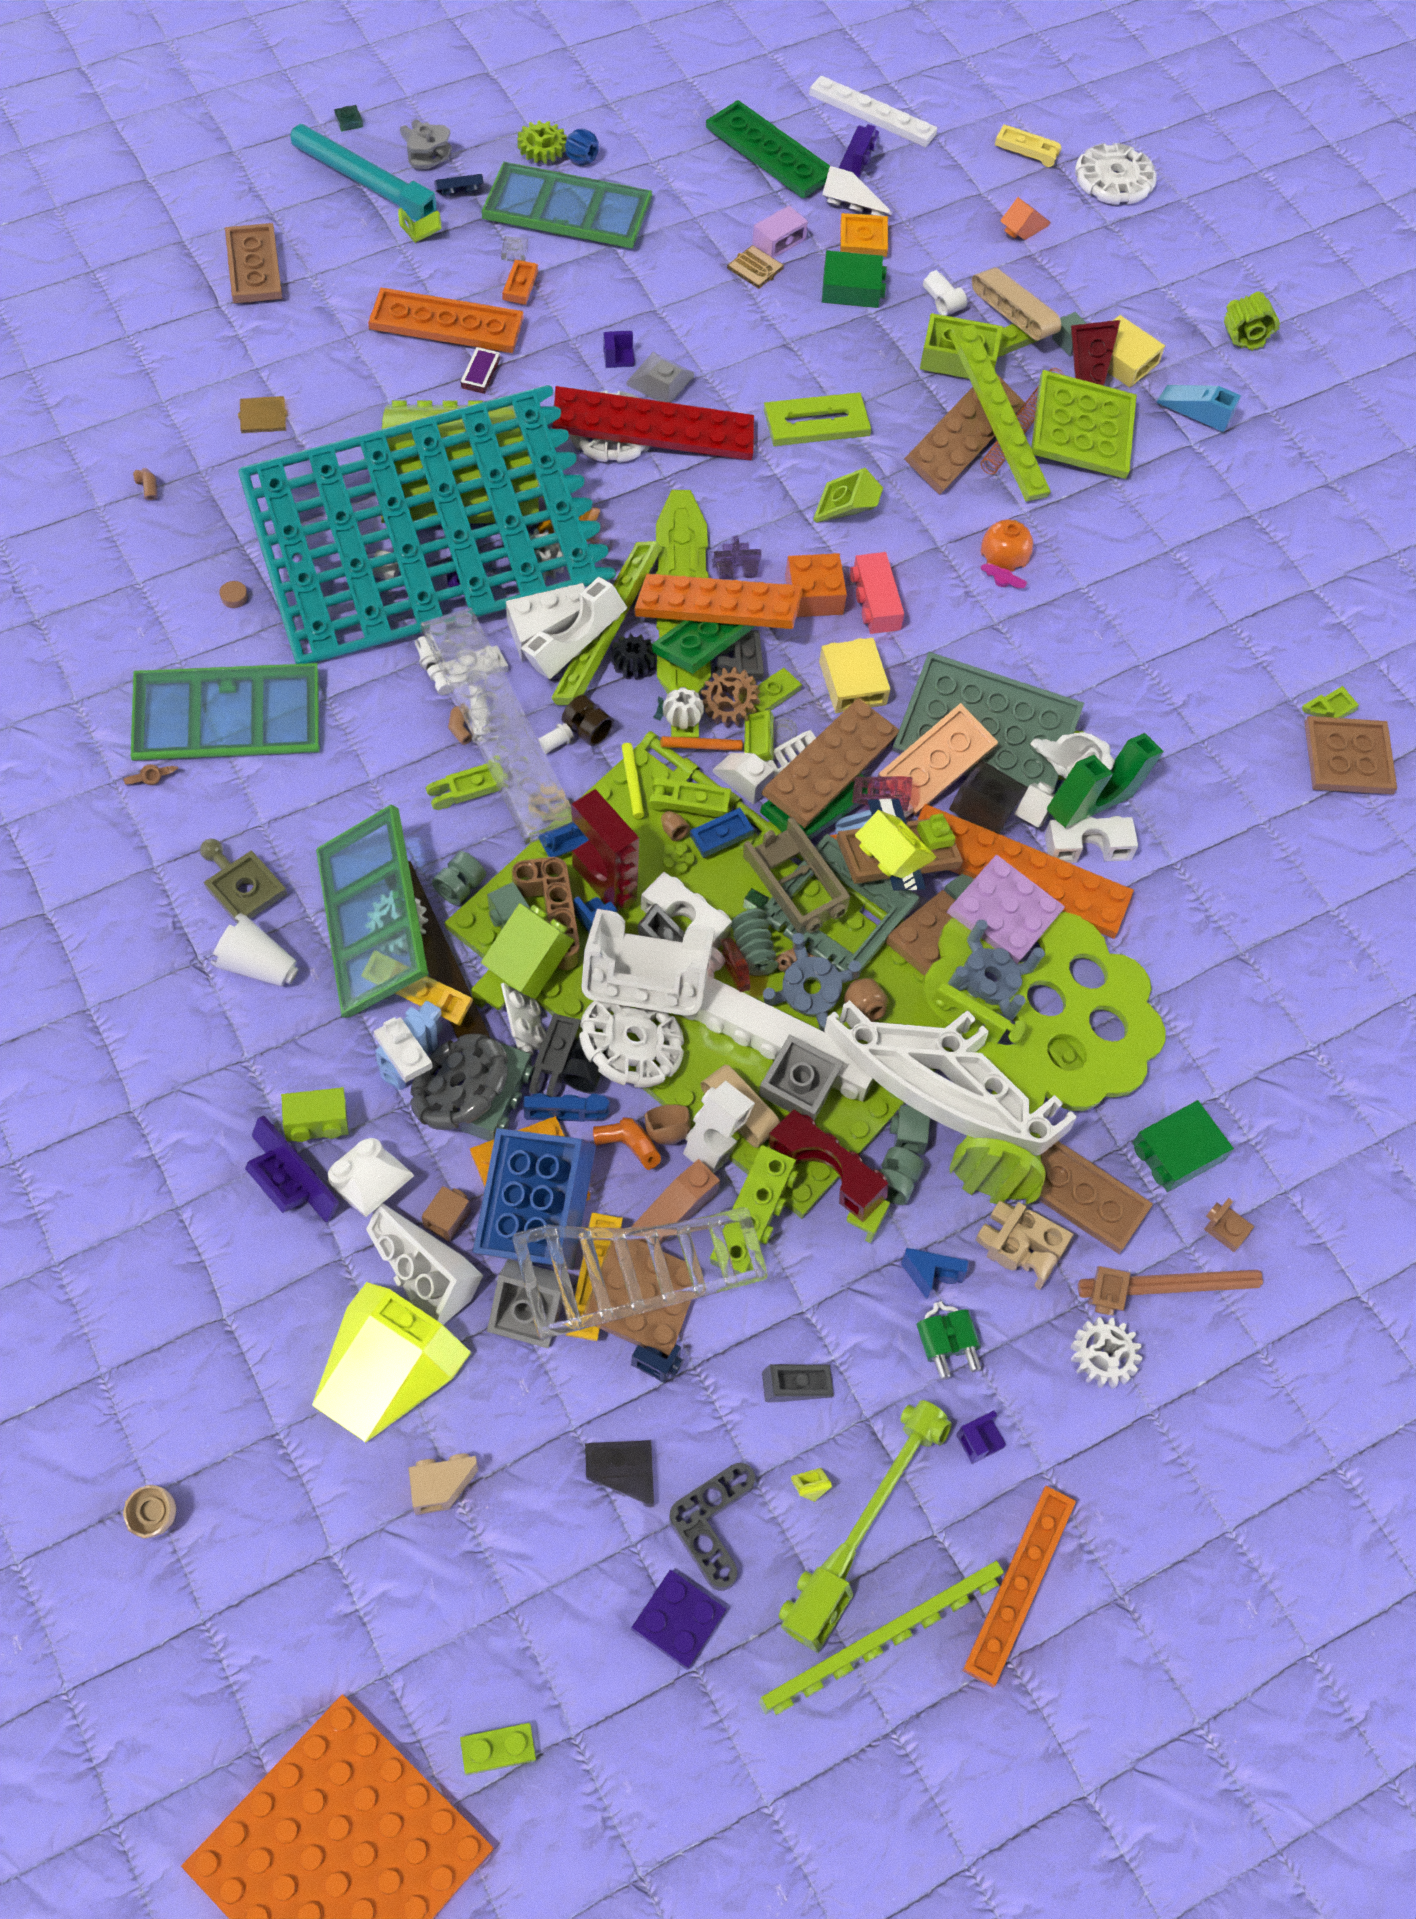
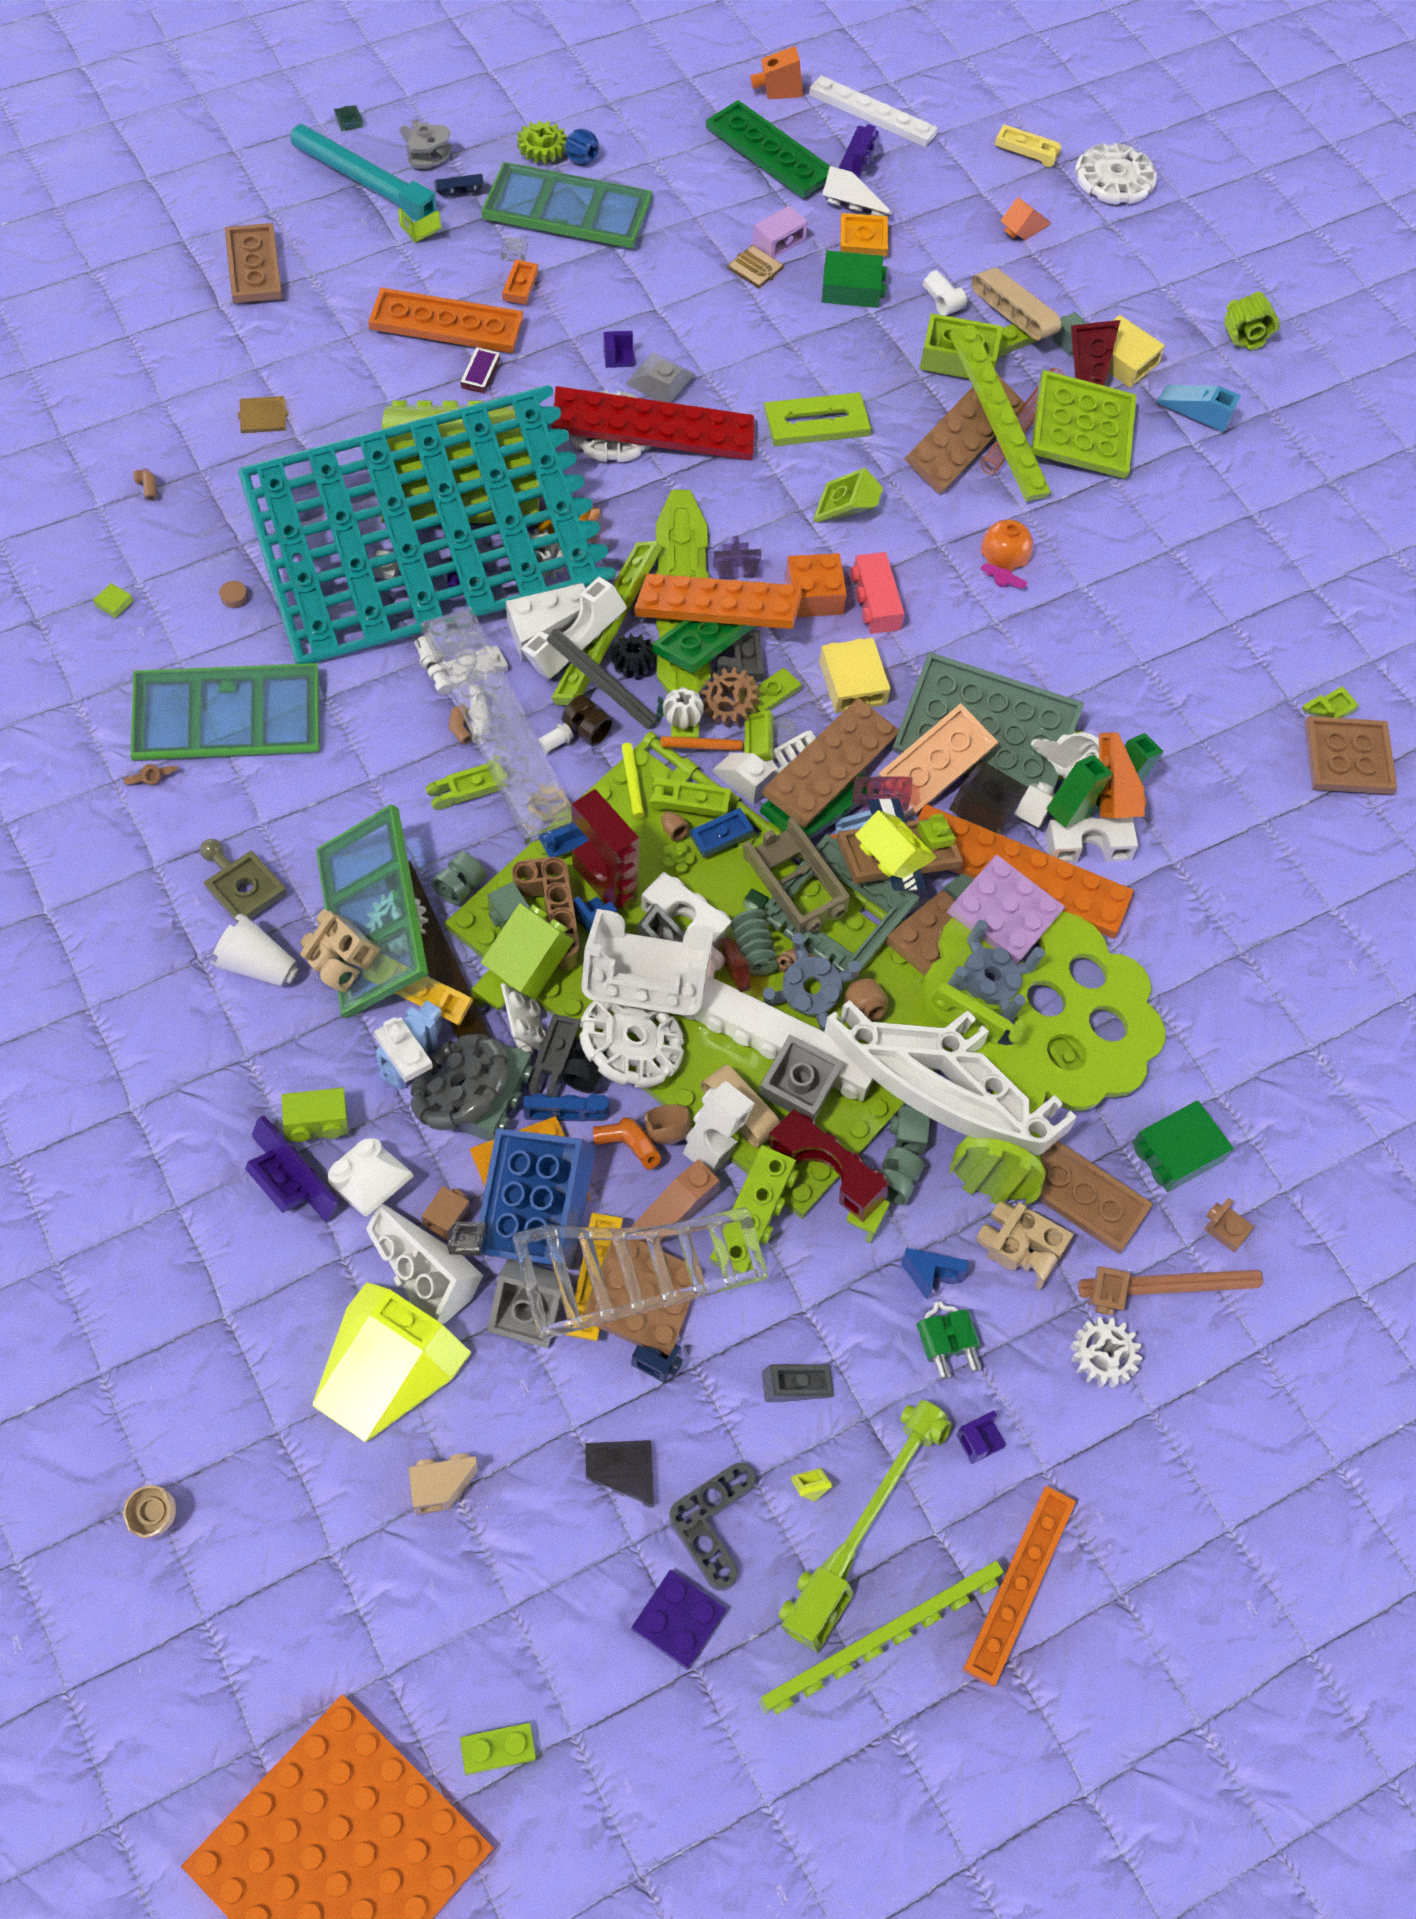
(113, 600): none -> lime tile
(336, 939): none -> tan hips
(467, 1238): none -> clear smoke plate
(601, 678): none -> dark grey axle
(780, 75): none -> orange torso
(1124, 791): none -> orange slope

